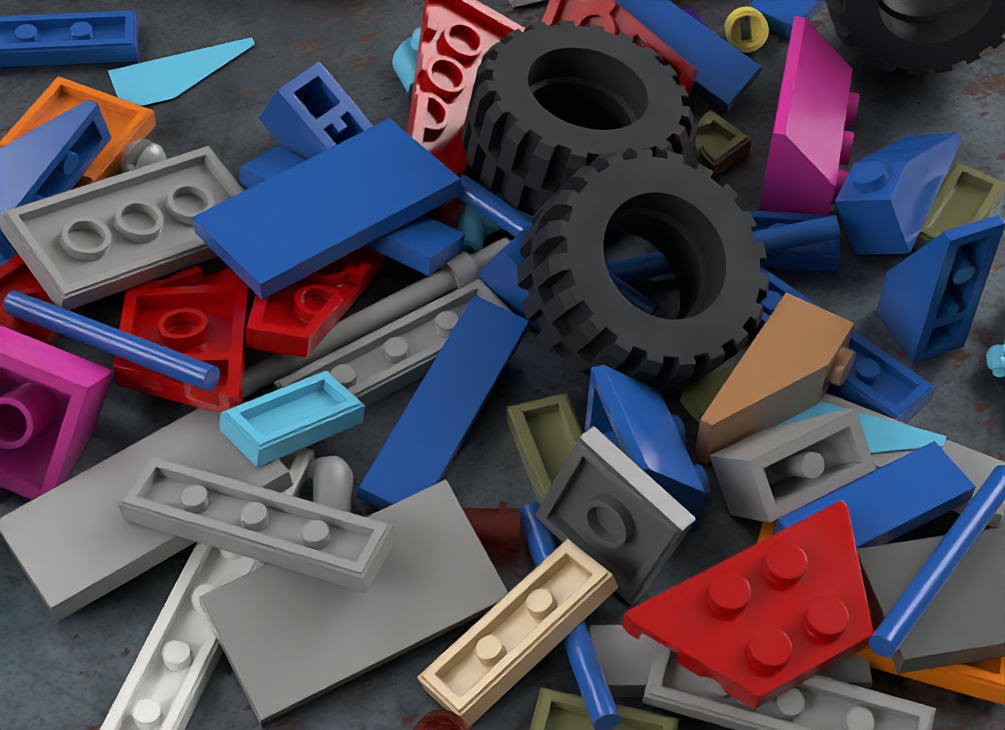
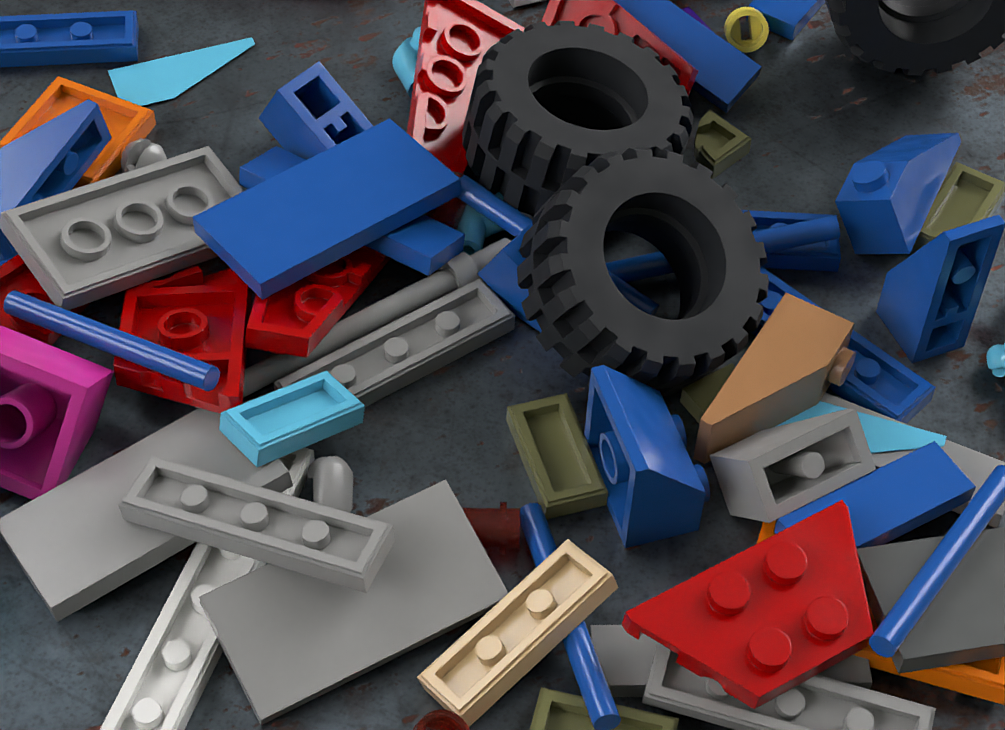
(445, 404): blue tile -> none
(614, 513): dark grey tile -> none
(809, 127): dark pink slope -> none

